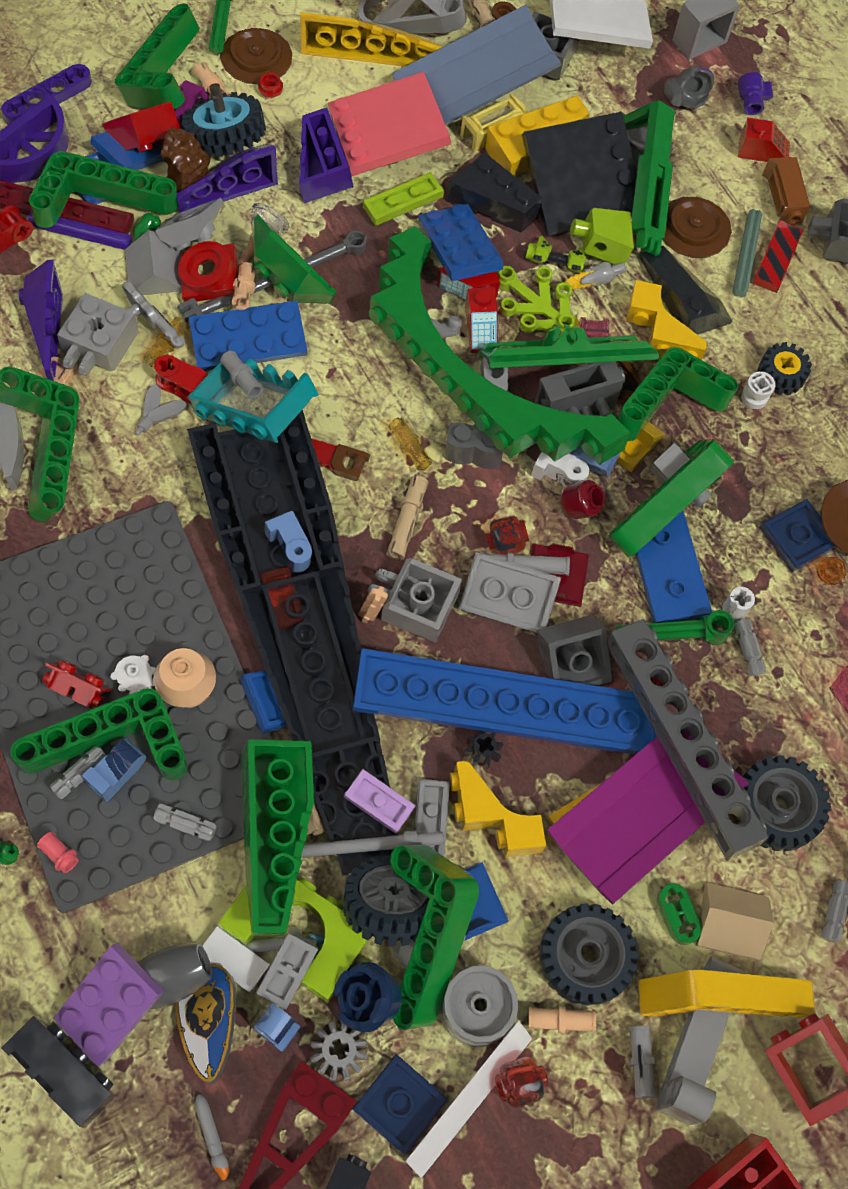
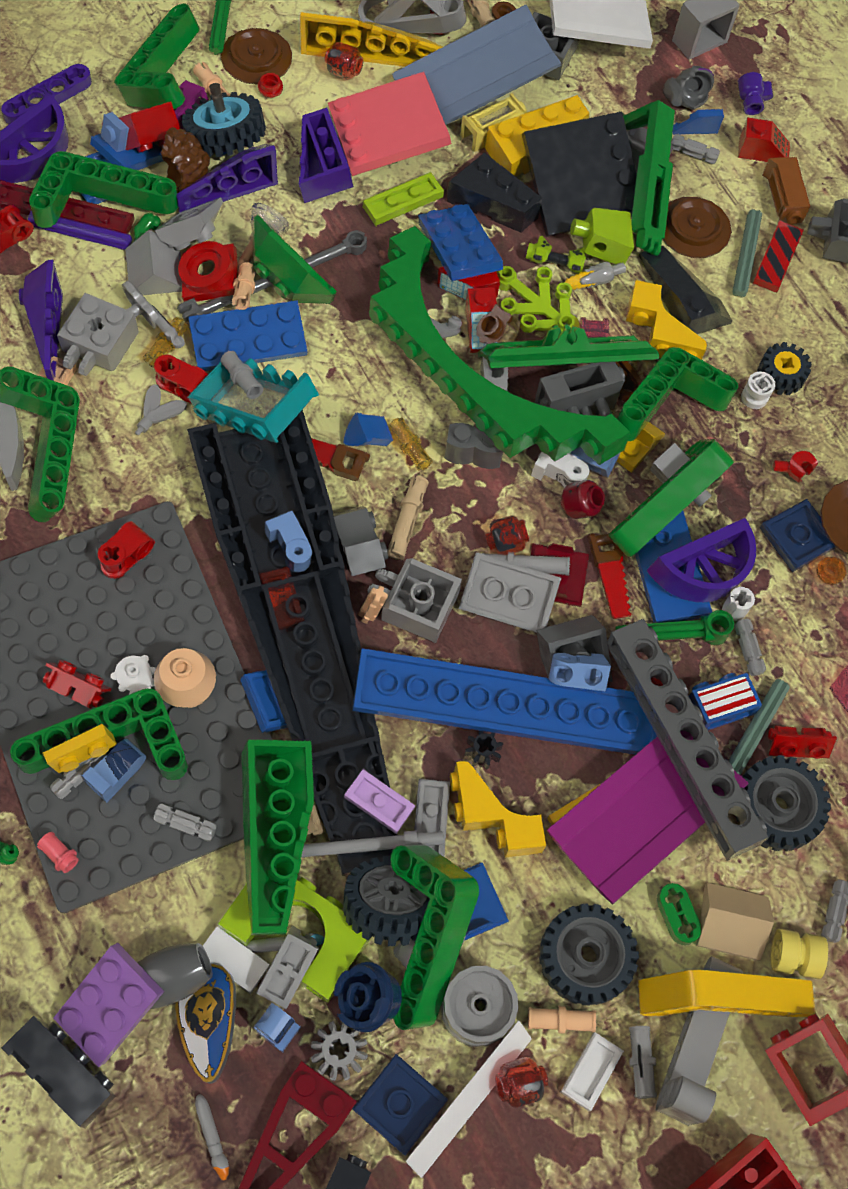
(87, 745): none -> yellow plate
(114, 132): none -> medium blue plate
(124, 549): none -> red piece
(344, 60): none -> clear red head
(360, 541): none -> dark grey brick
(367, 431): none -> blue tile
(493, 325): none -> reddish brown animal
(580, 671): none -> medium blue leg
(592, 1071): none -> white tile
(611, 574): none -> red piece
(684, 586): none -> dark purple window
(695, 149): none -> light grey axle
(700, 122): none -> blue tile
(726, 700): none -> brick
(758, 725): none -> sand green axle
(799, 465): none -> red piece
(803, 954): none -> light yellow wheel
(810, 744): none -> red hinge

